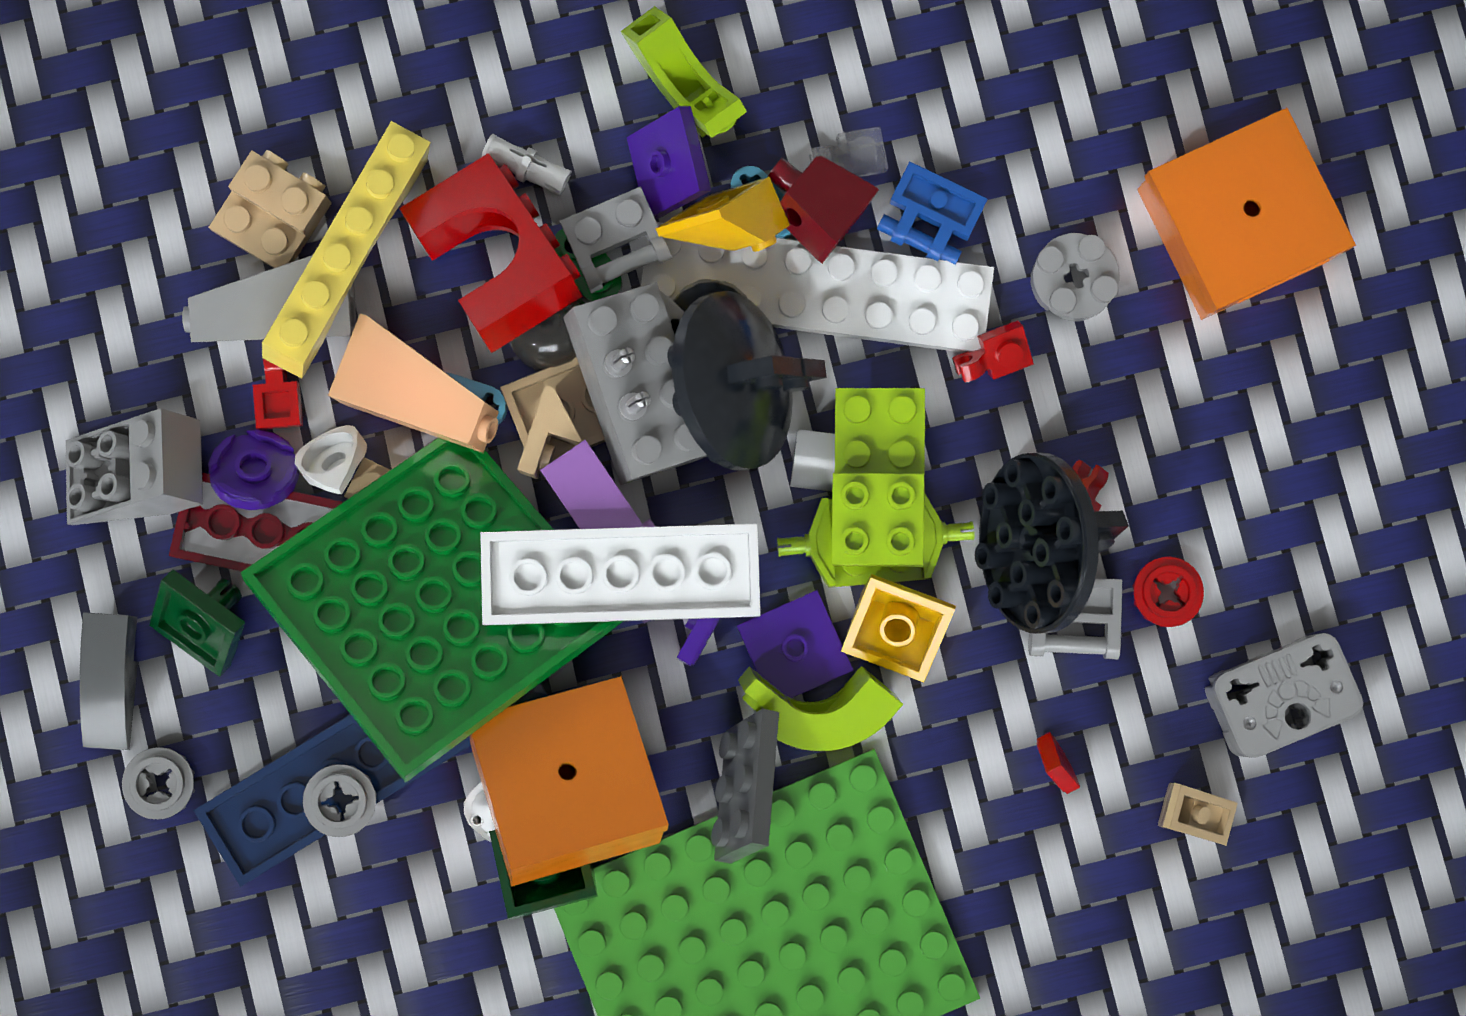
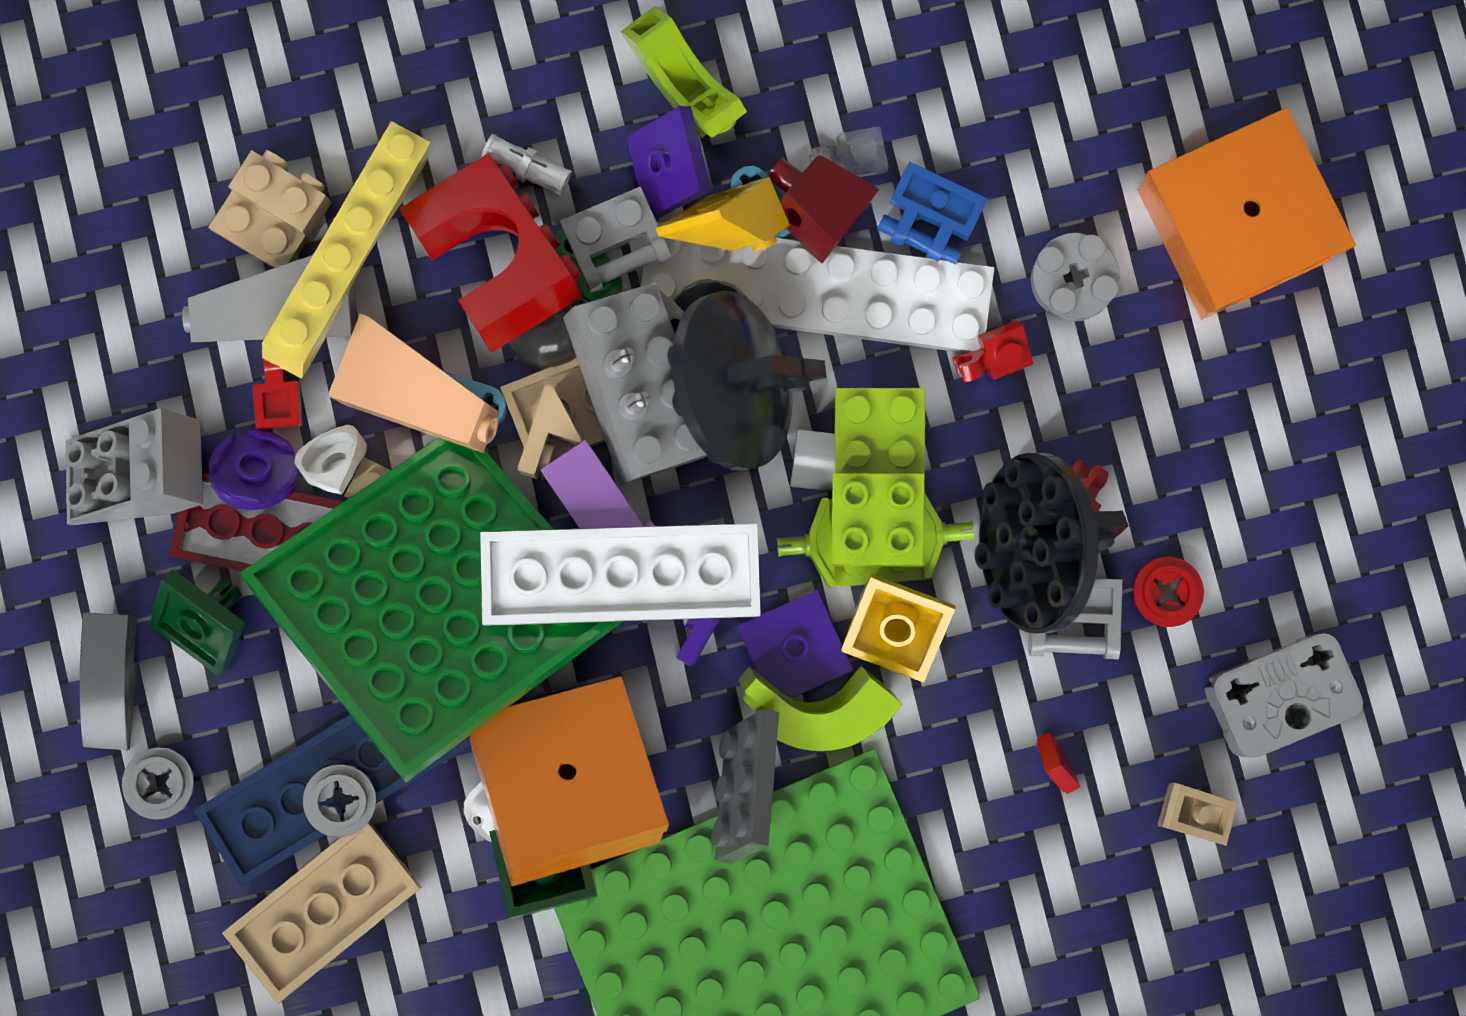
(321, 911): none -> tan plate

